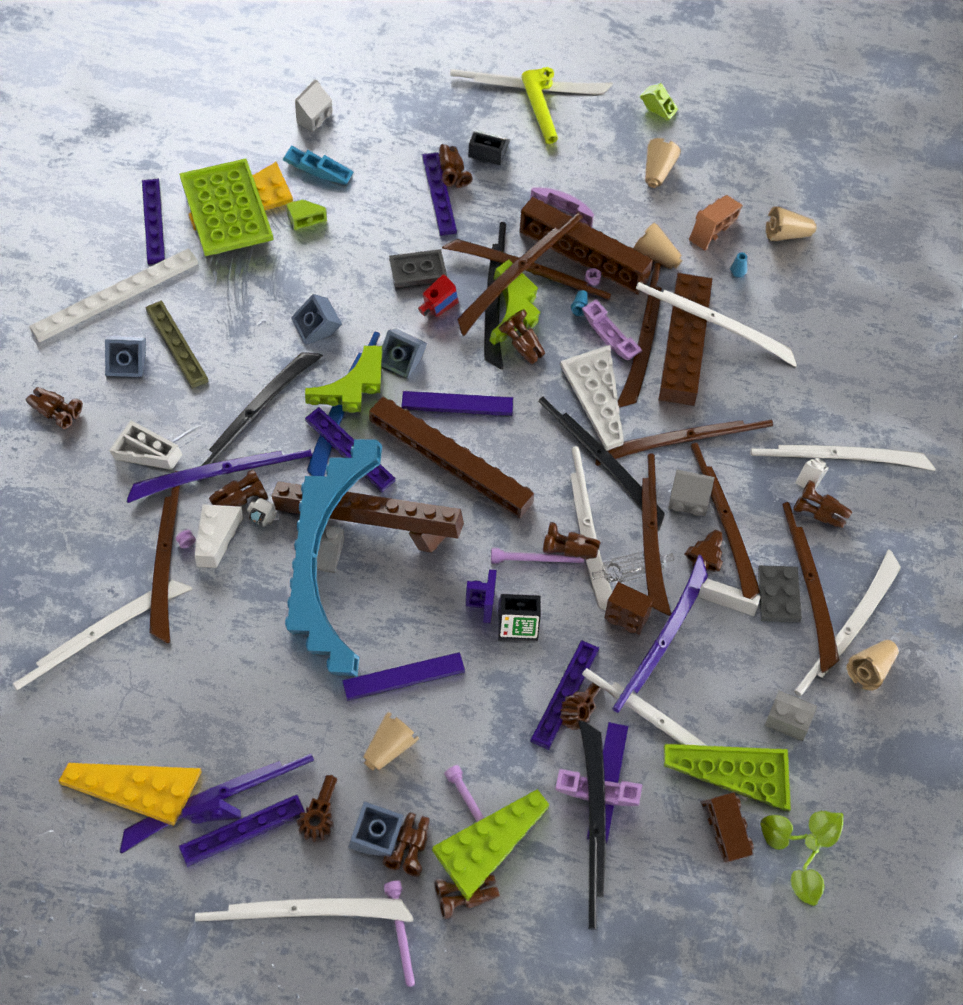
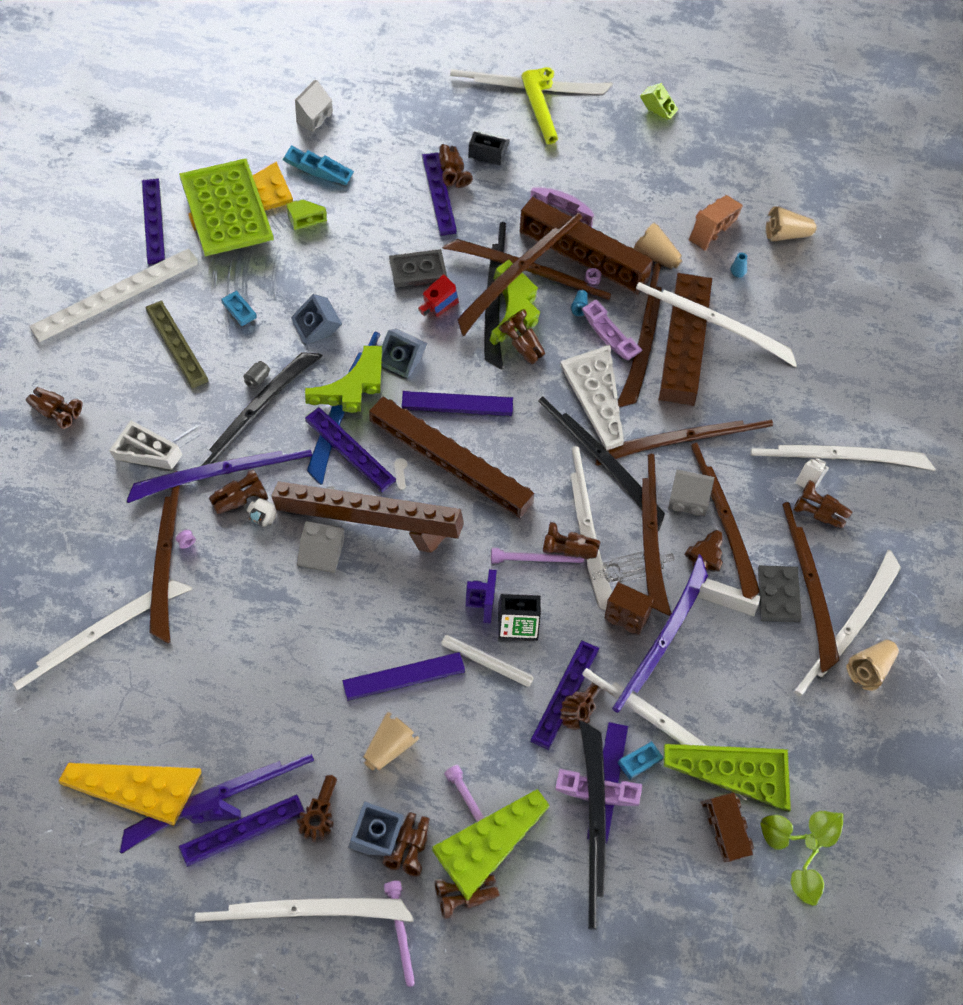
(125, 356): sand blue slope -> none
(215, 532): white wedge -> none
(239, 308): none -> dark azure plate
(256, 374): none -> dark grey brick
(318, 501): dark azure arch -> none
(400, 464): none -> white sticker
(487, 660): none -> white axle
(640, 760): none -> dark azure plate
(660, 160): tan cone -> none
(791, 715): light grey slope -> none

